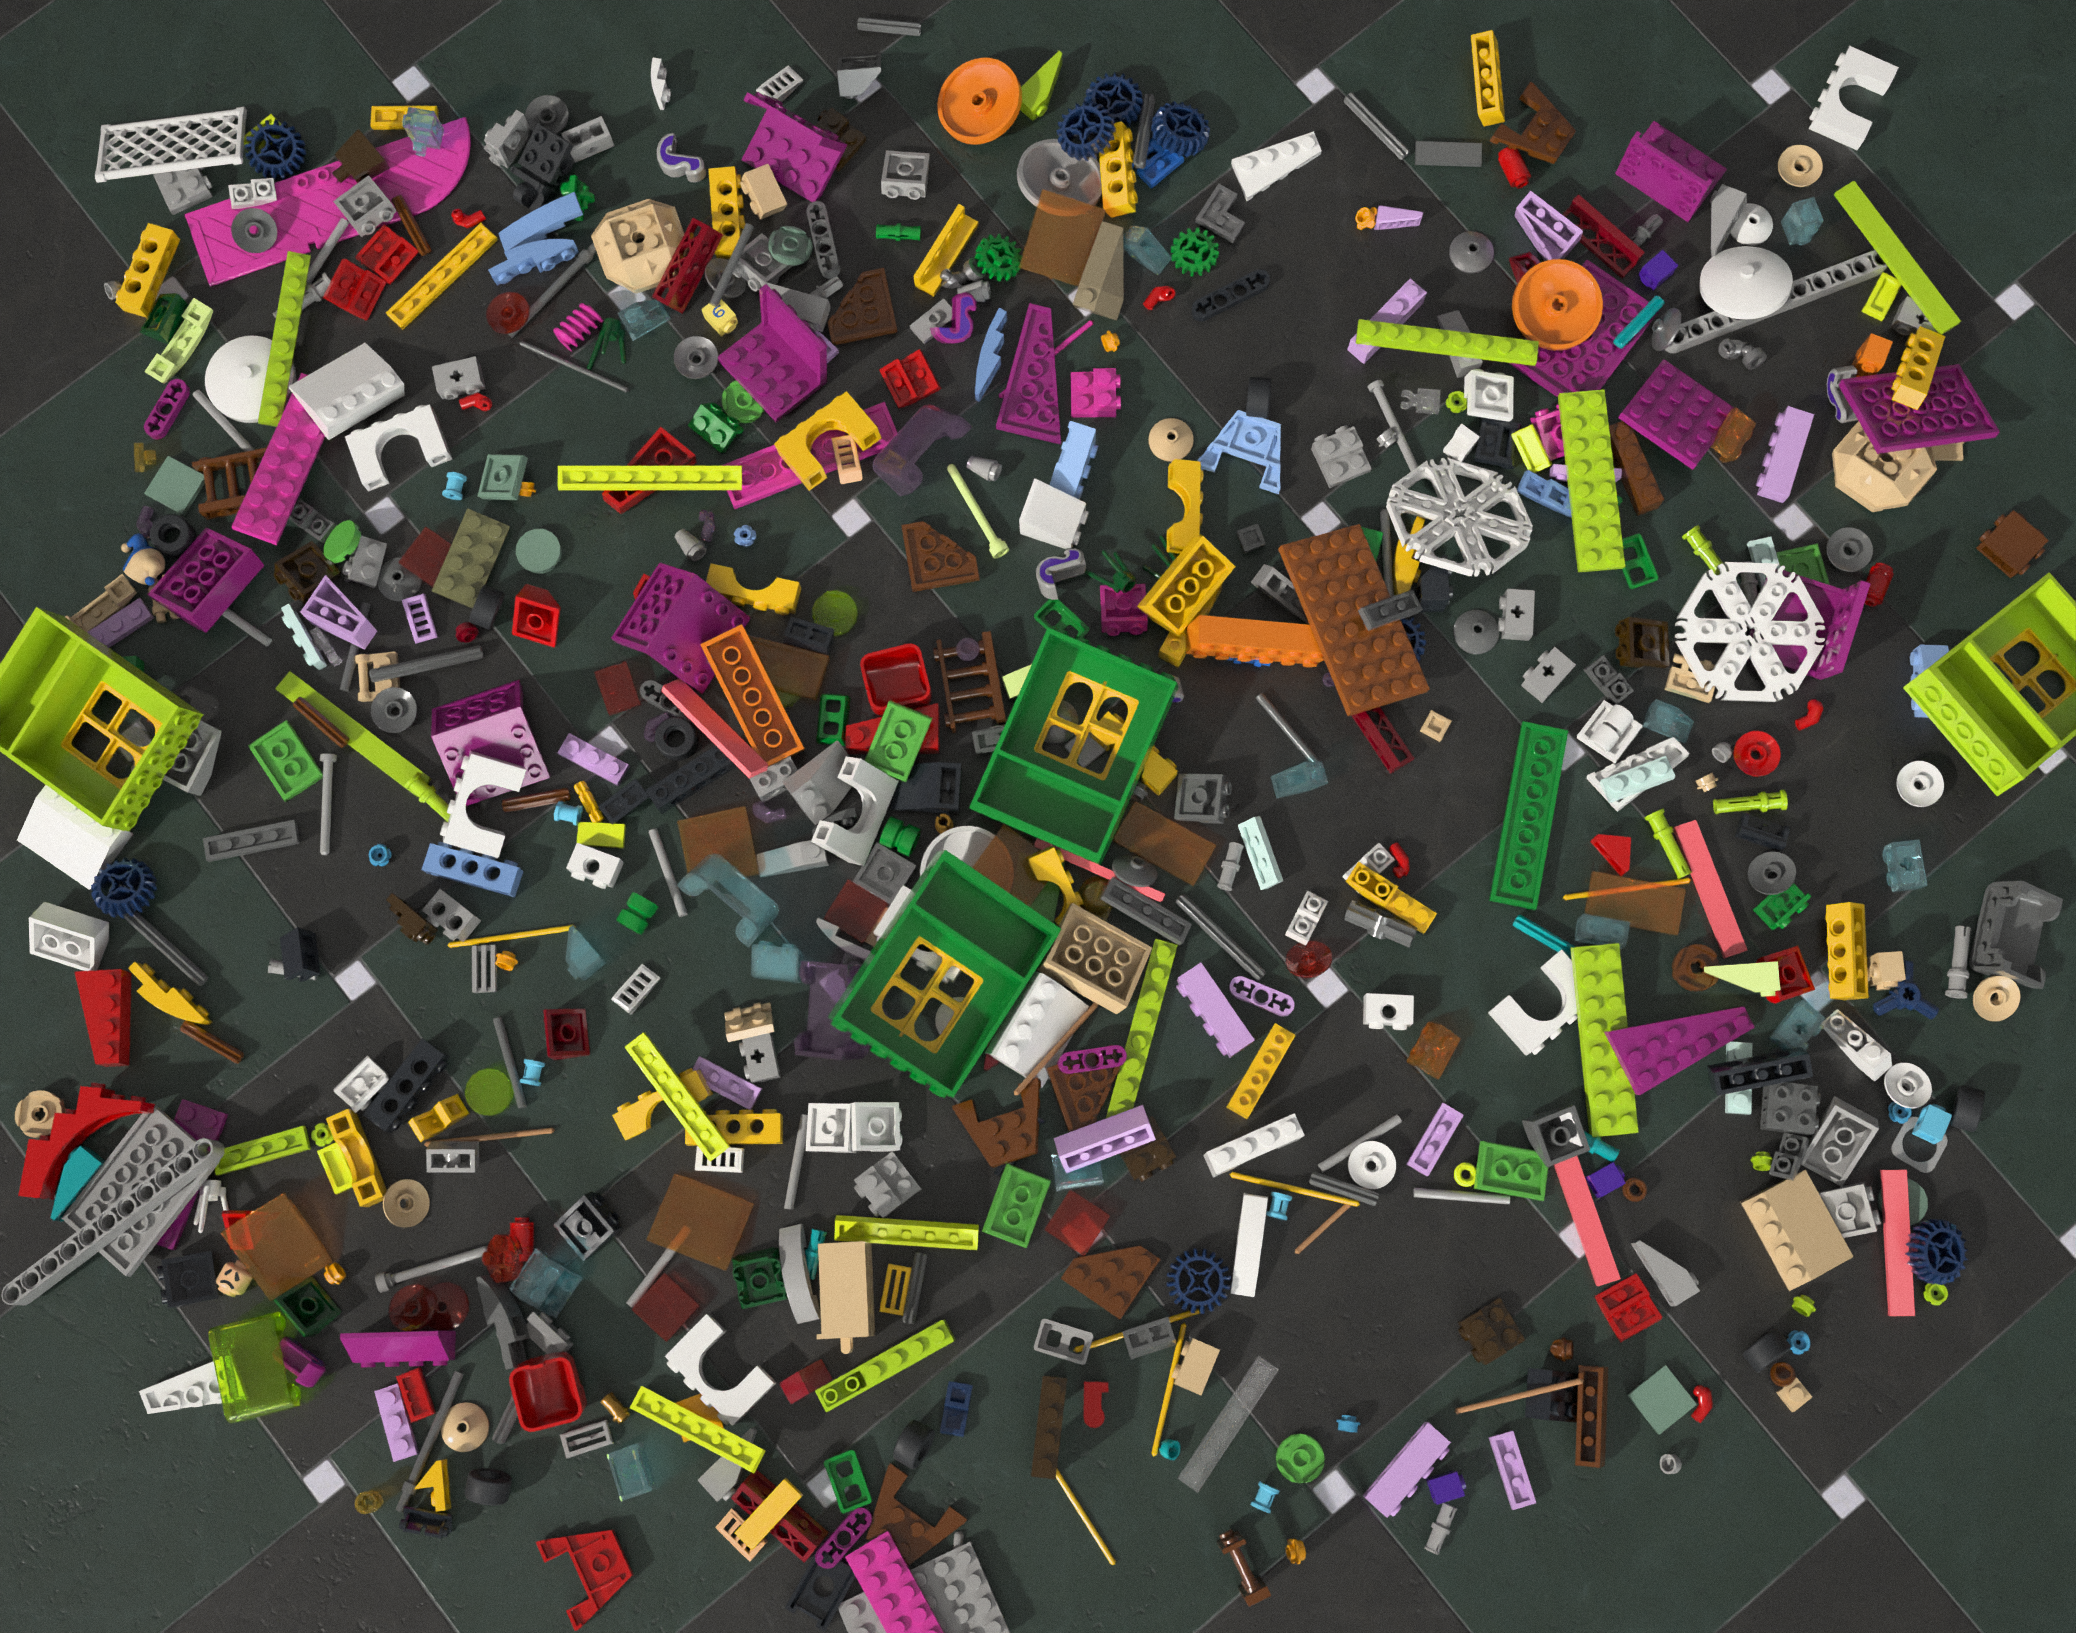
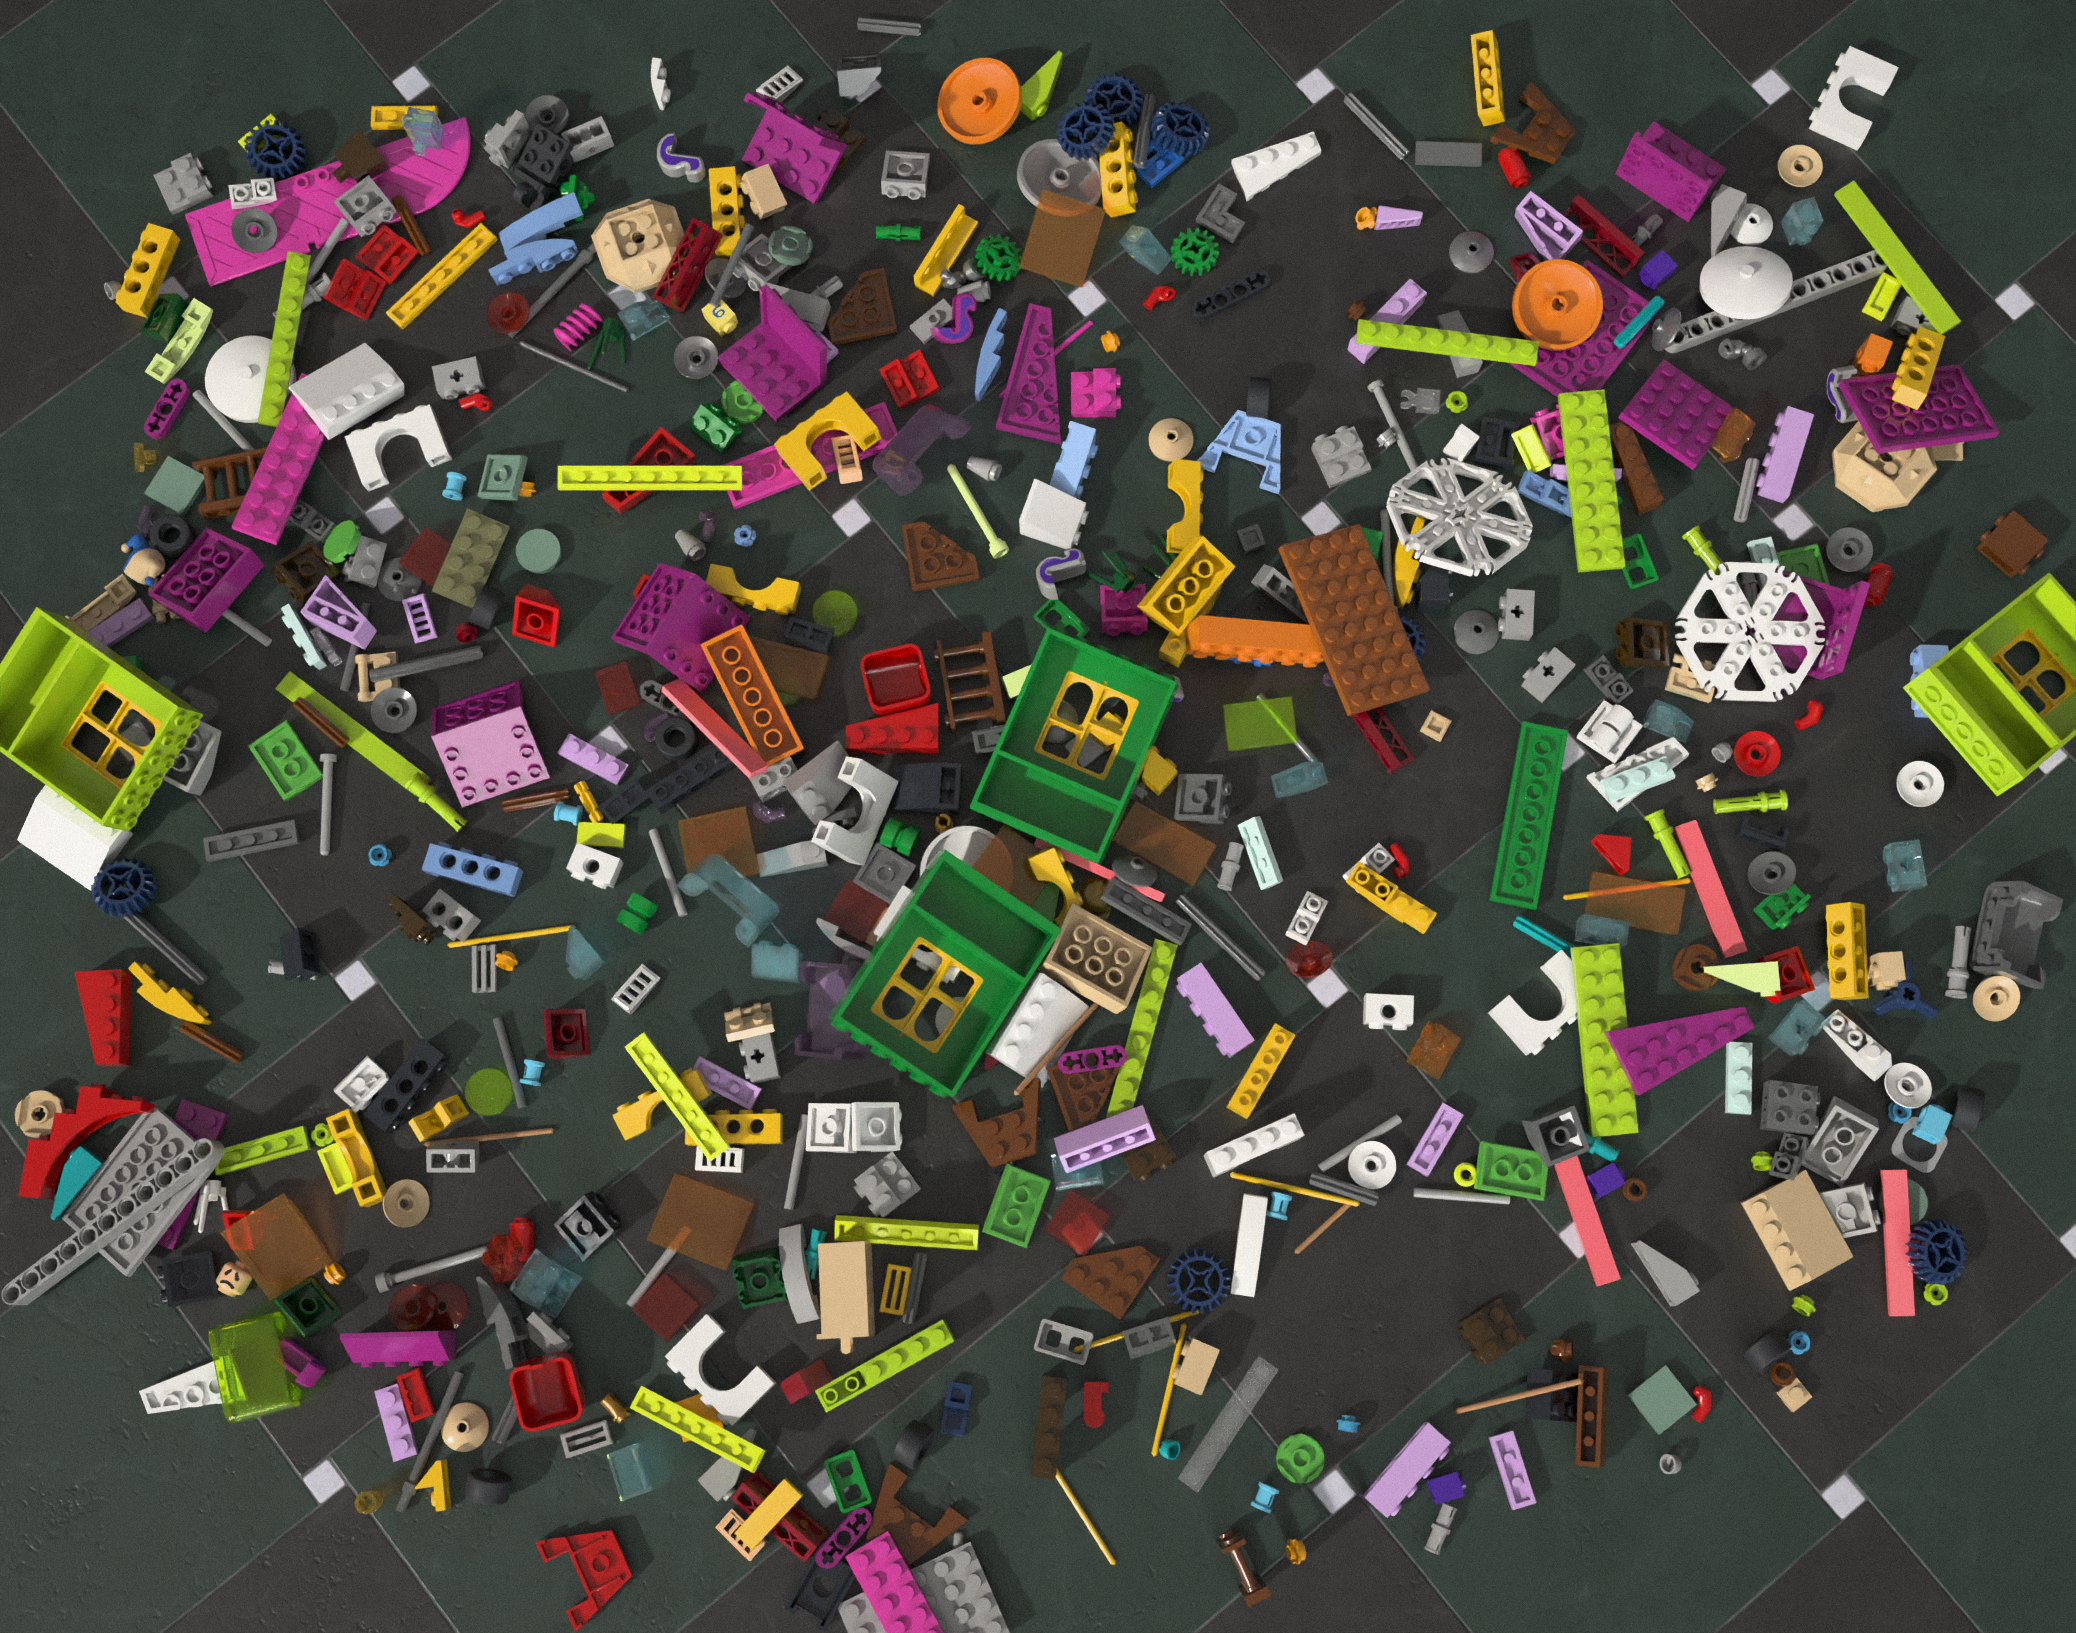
(68, 937): white slope -> none
(163, 126): white door -> none
(436, 1523): black hinge -> none
(478, 771): white arch -> none
(823, 239): dark grey beam -> none
(841, 718): green piece -> none
(898, 740): bright green tile -> none
(967, 649): clear purple plate -> none
(1102, 280): dark tan wedge -> none
(1247, 984): lavender beam -> none
(1260, 723): none -> clear neon green tile
(1356, 309): none -> reddish brown plate
(1380, 923): dark grey piece -> none
(1390, 610): dark grey tile -> none
(1489, 395): white plate -> none
(1628, 1307): red slope -> none
(1746, 490): none -> light grey axle
(1760, 1071): black brick -> none

